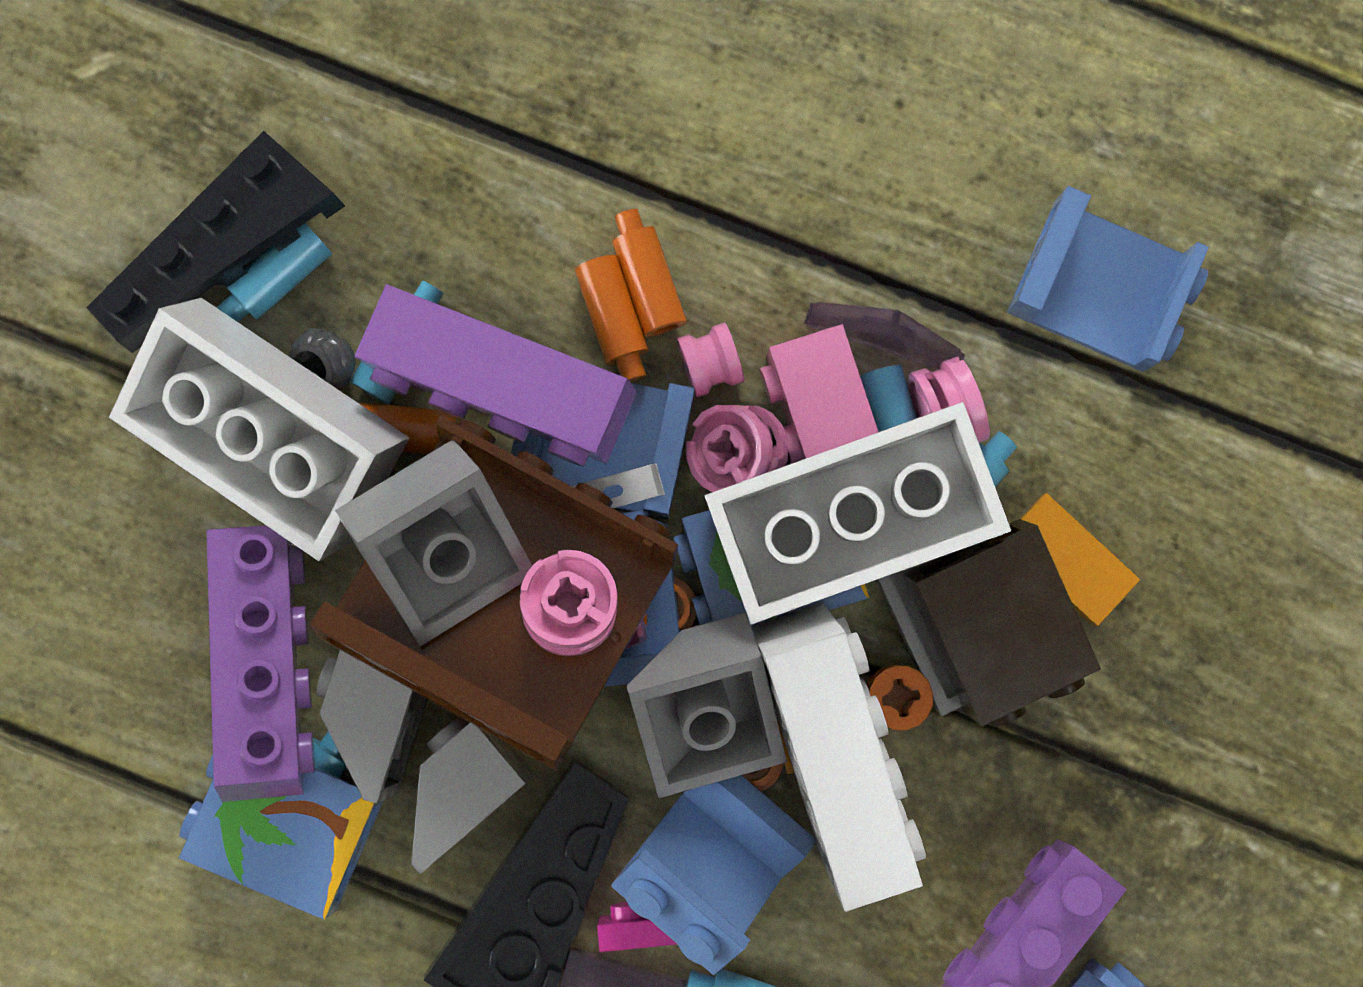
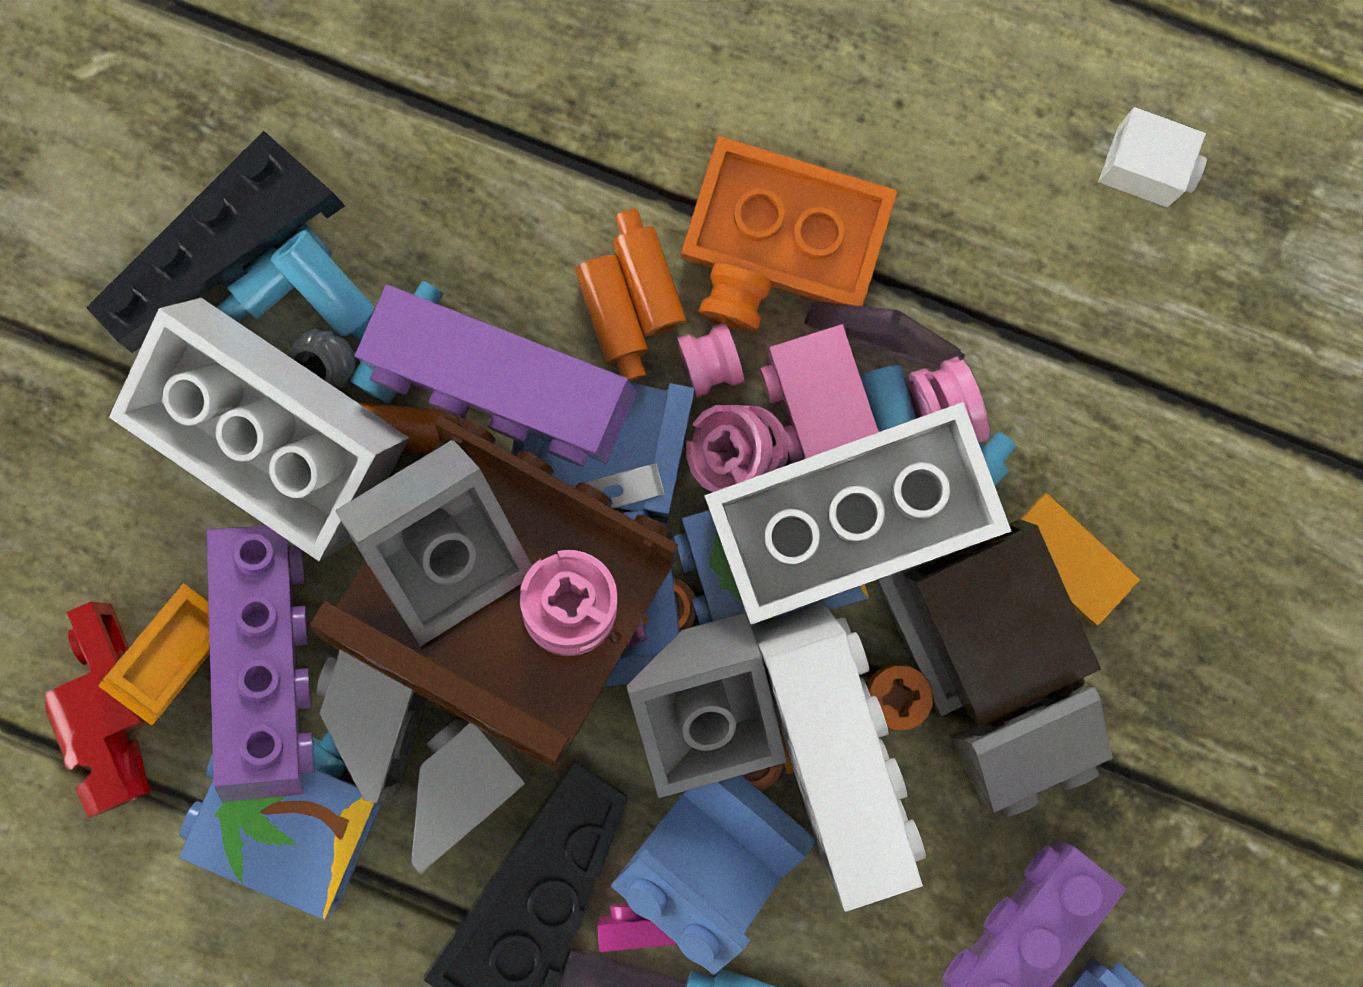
(92, 723): none -> red plate
(162, 656): none -> light orange tile
(324, 285): none -> medium azure cylinder
(735, 297): none -> orange wheel
(789, 222): none -> orange plate
(1045, 746): none -> light grey slope
(1107, 285): medium blue panel -> none
(1154, 158): none -> white brick

